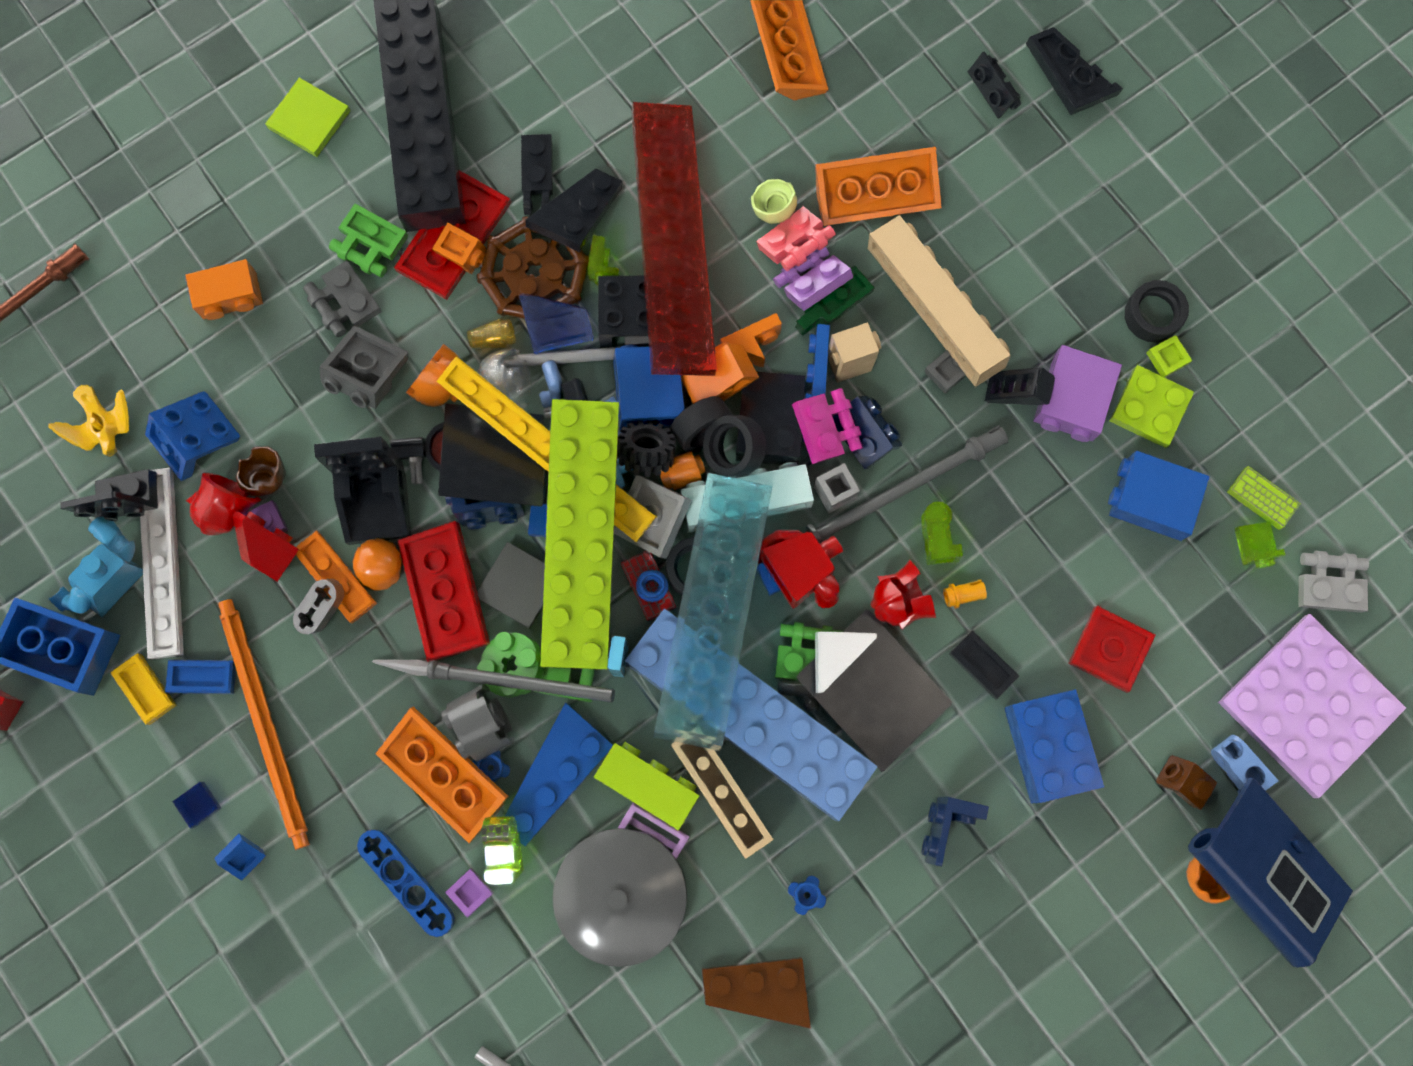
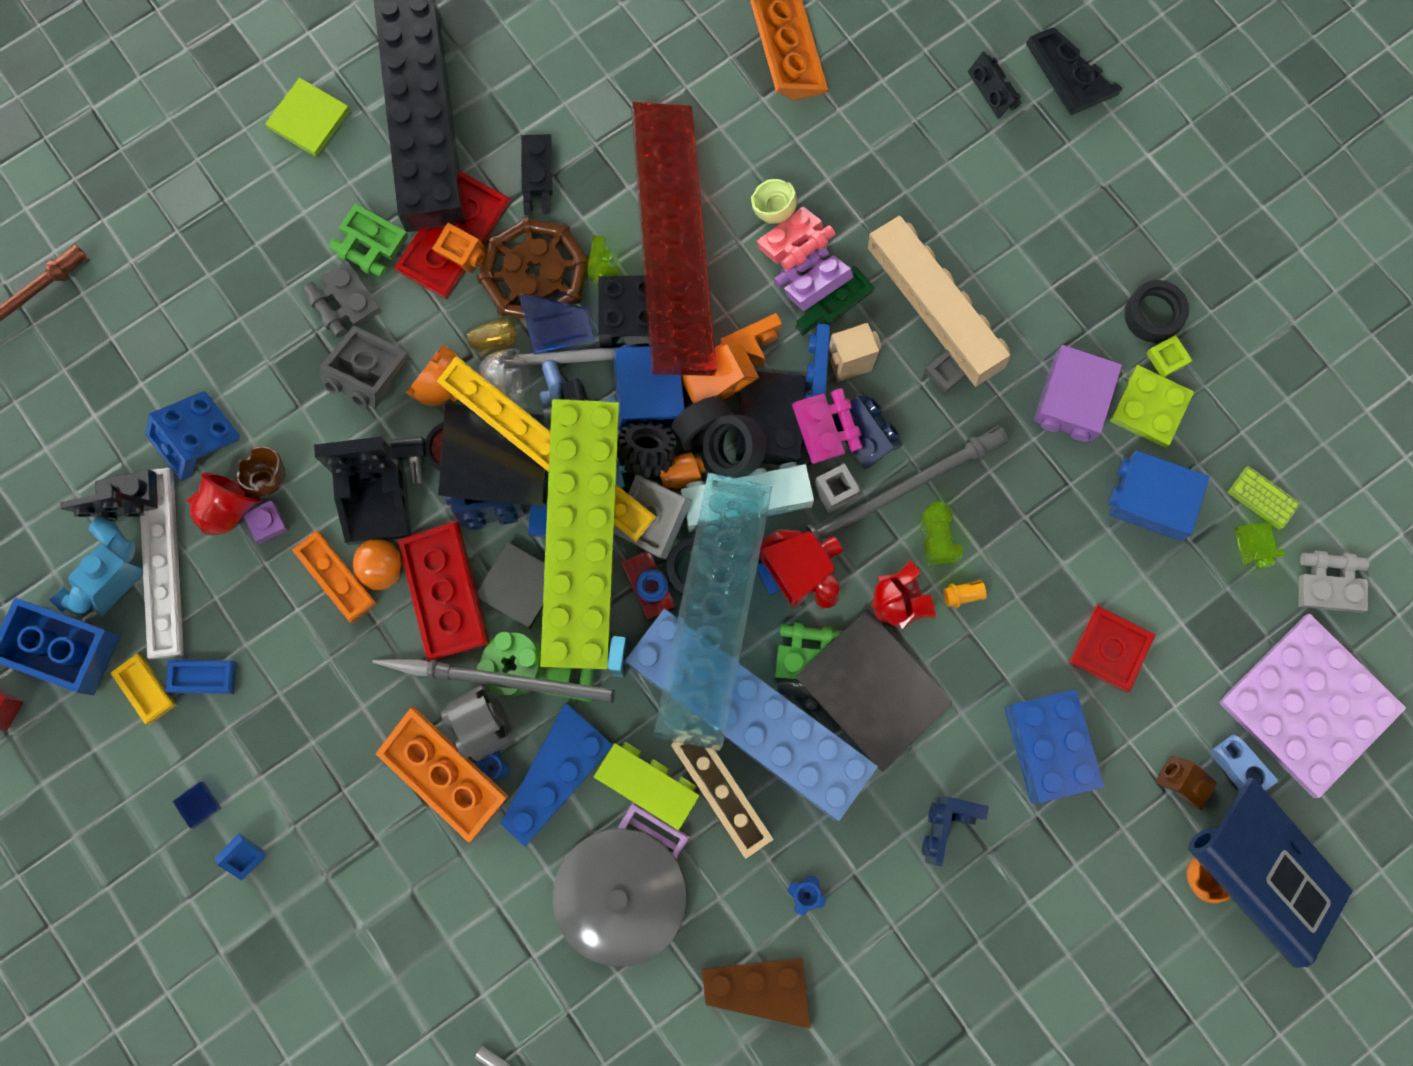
(100, 425): yellow animal -> none
(224, 289): orange brick -> none
(262, 548): red slope -> none
(263, 724): orange piece -> none
(314, 602): flat silver beam -> none
(409, 879): blue beam -> none
(469, 892): medium lavender plate -> none
(501, 850): clear neon green leg -> none
(576, 211): black wing -> none
(836, 653): white tile -> none
(878, 186): orange slope -> none
(984, 665): black tile -> none
(1038, 389): black slope -> none

